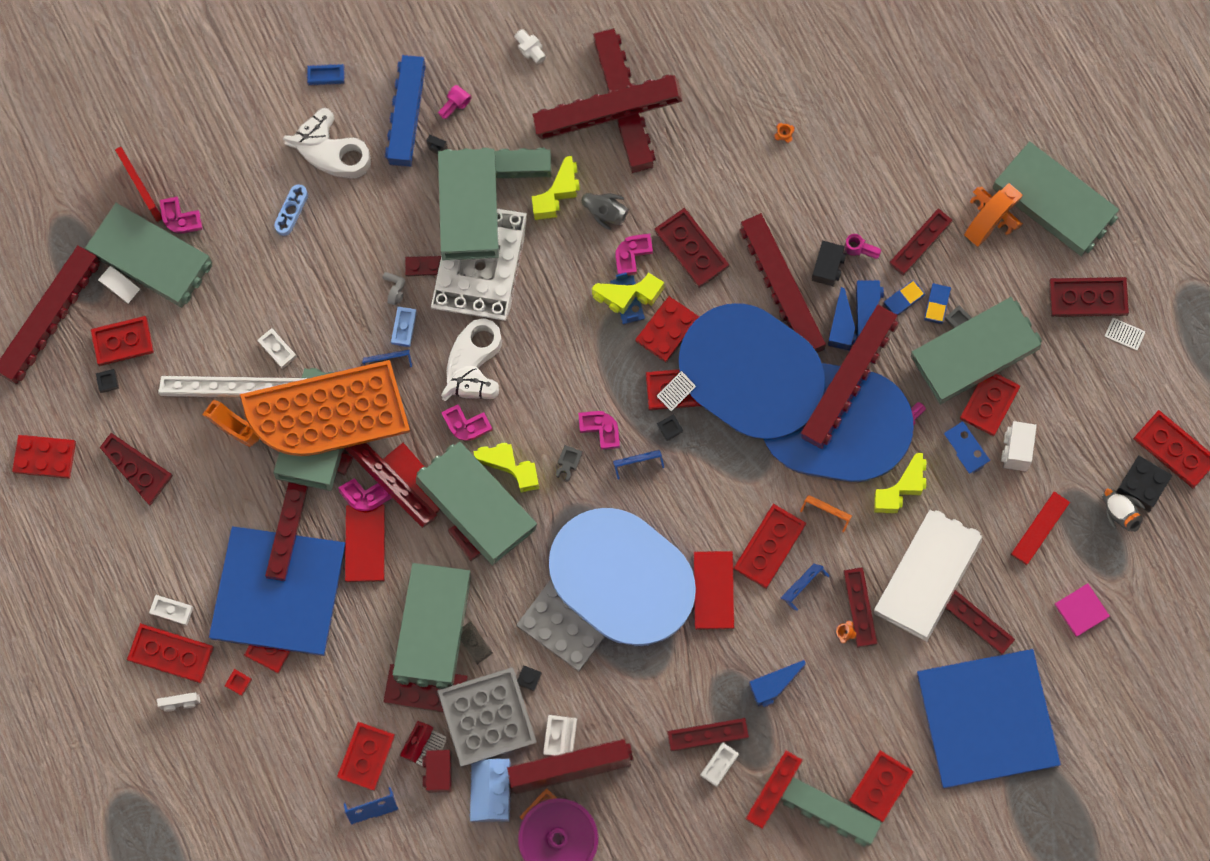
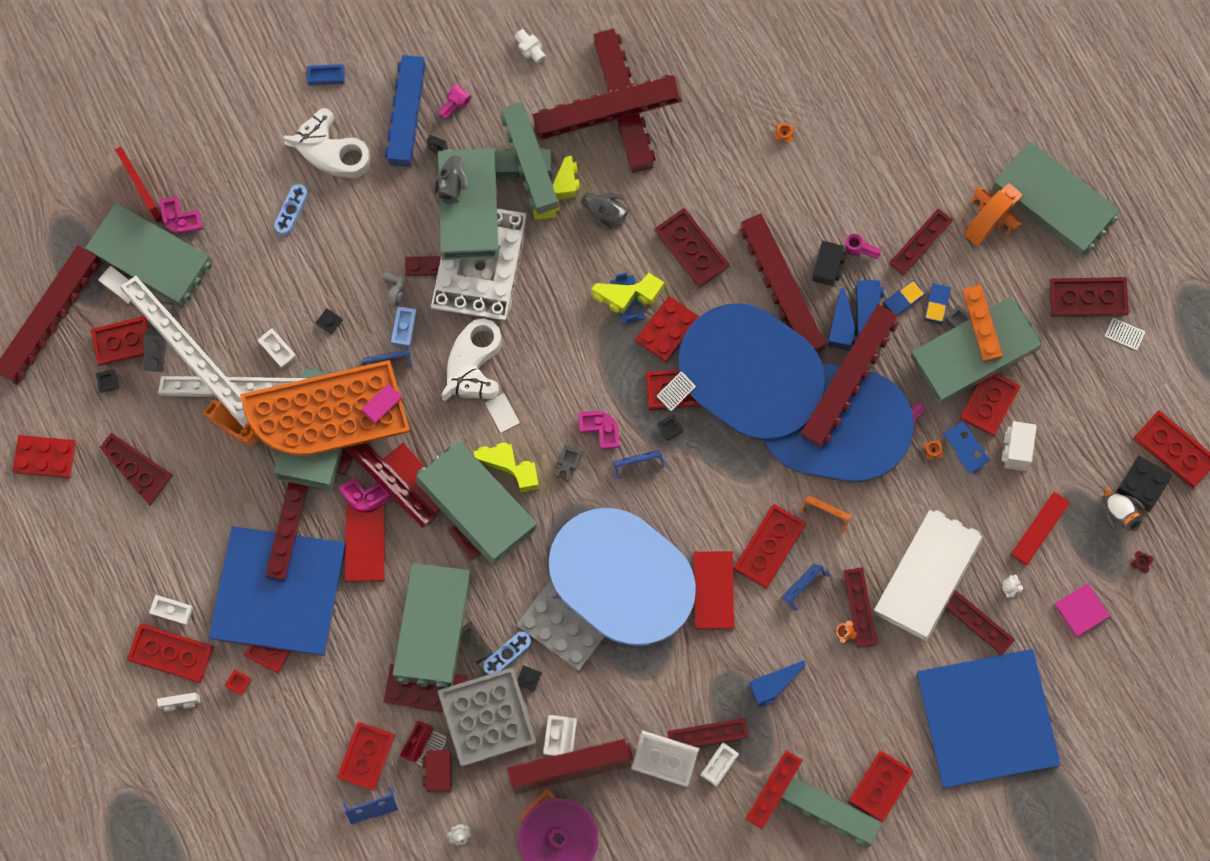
(156, 345): none -> dark grey arch
(185, 347): none -> white plate
(329, 321): none -> black plate
(381, 403): none -> dark pink tile
(450, 181): none -> dark grey animal
(459, 834): none -> white plant
(466, 429): dark pink plate -> none
(490, 791): light blue slope -> none
(492, 659): none -> light blue beam
(502, 412): none -> white sticker
(529, 157): none -> sand green brick
(628, 249): dark pink plate -> none
(664, 758): none -> white tile
(910, 484): neon yellow arch -> none
(938, 449): none -> orange plate
(982, 323): none -> orange plate
(1012, 586): none -> white plant
(1139, 556): none -> dark red plate

